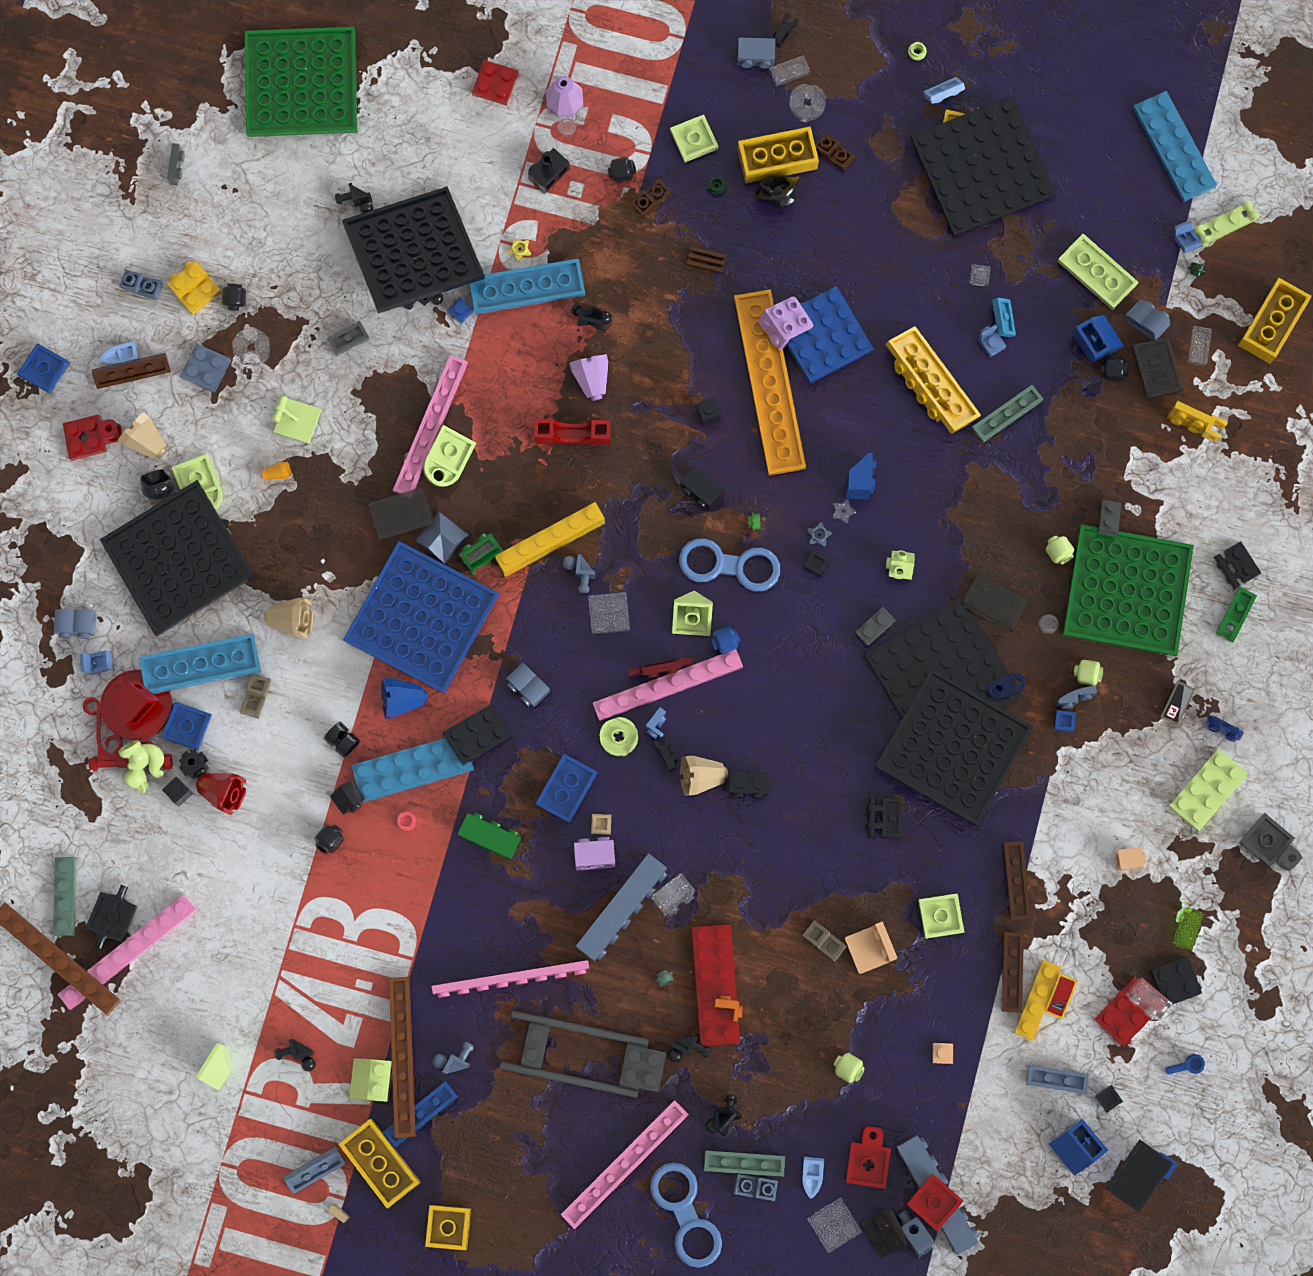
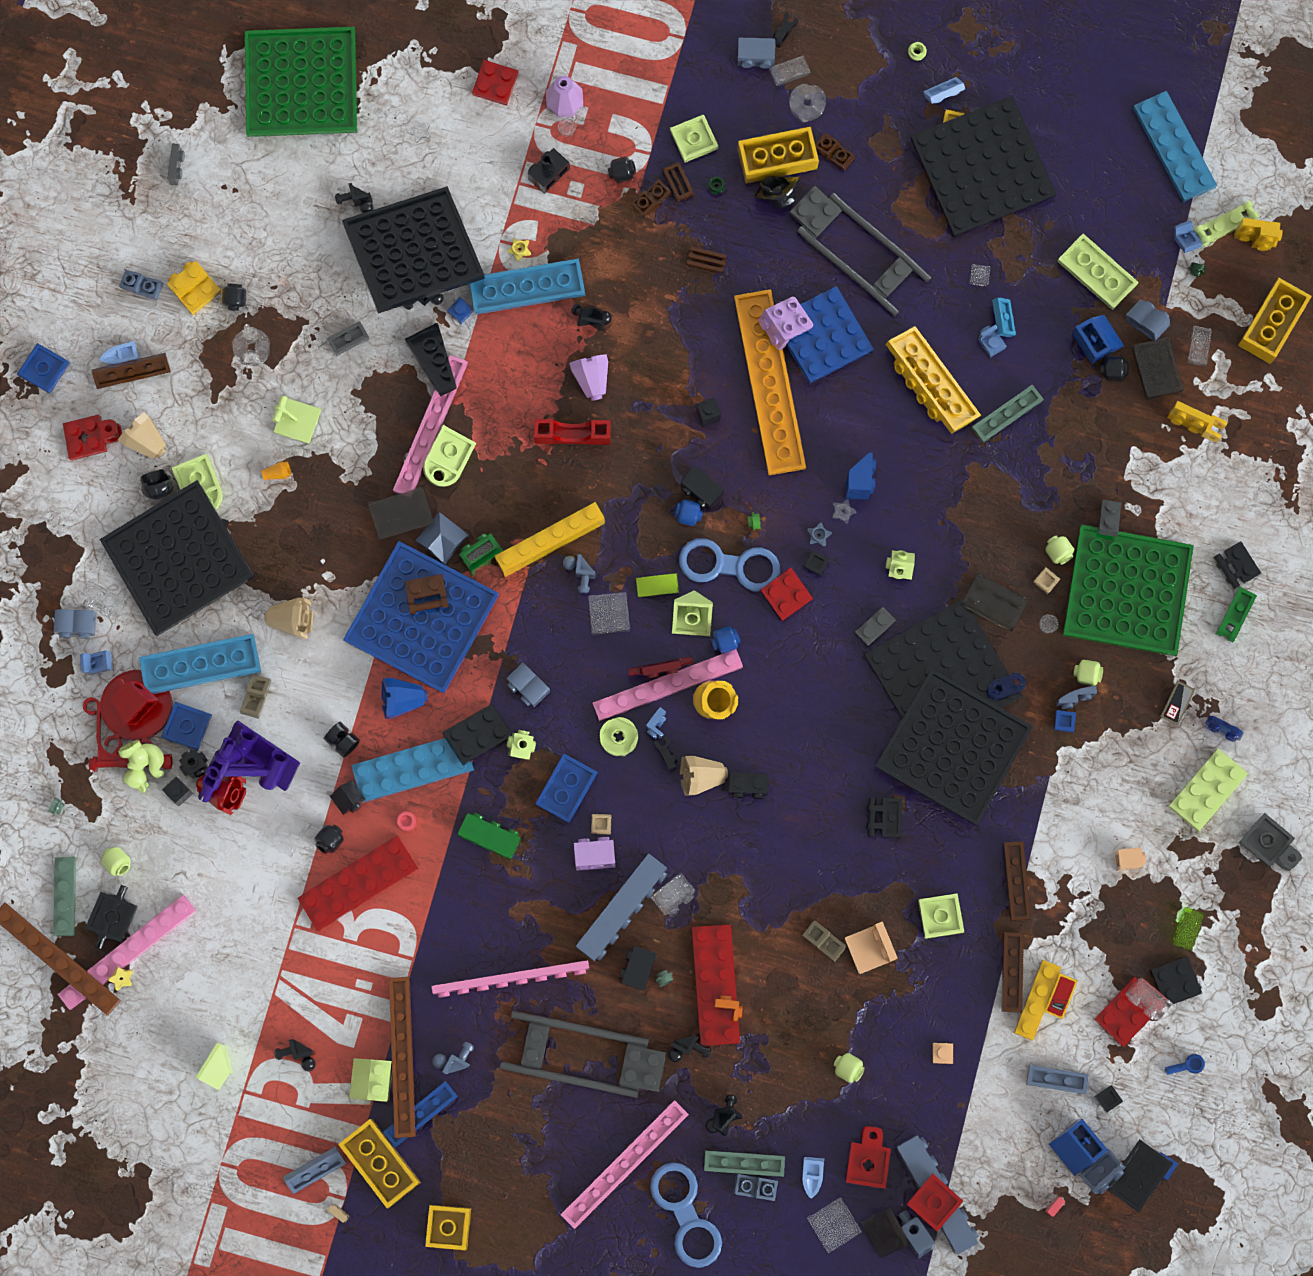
(56, 806): none -> sand green plate
(115, 861): none -> yellowish green head
(115, 978): none -> light yellow plate
(205, 368): sand blue plate -> none
(248, 755): none -> dark purple plate
(357, 883): none -> red plate
(425, 588): none -> reddish brown plate
(432, 357): none -> black wing
(524, 751): none -> yellowish green brick
(638, 968): none -> black brick
(657, 585): none -> lime slope
(688, 512): none -> blue head
(690, 193): none -> reddish brown tile
(715, 699): none -> yellow tile
(786, 594): none -> red plate
(817, 211): none -> dark grey plate
(1046, 580): none -> tan tile
(1055, 1206): none -> coral tile
(1102, 1172): none -> sand blue bracket
(1262, 233): none -> yellow plate

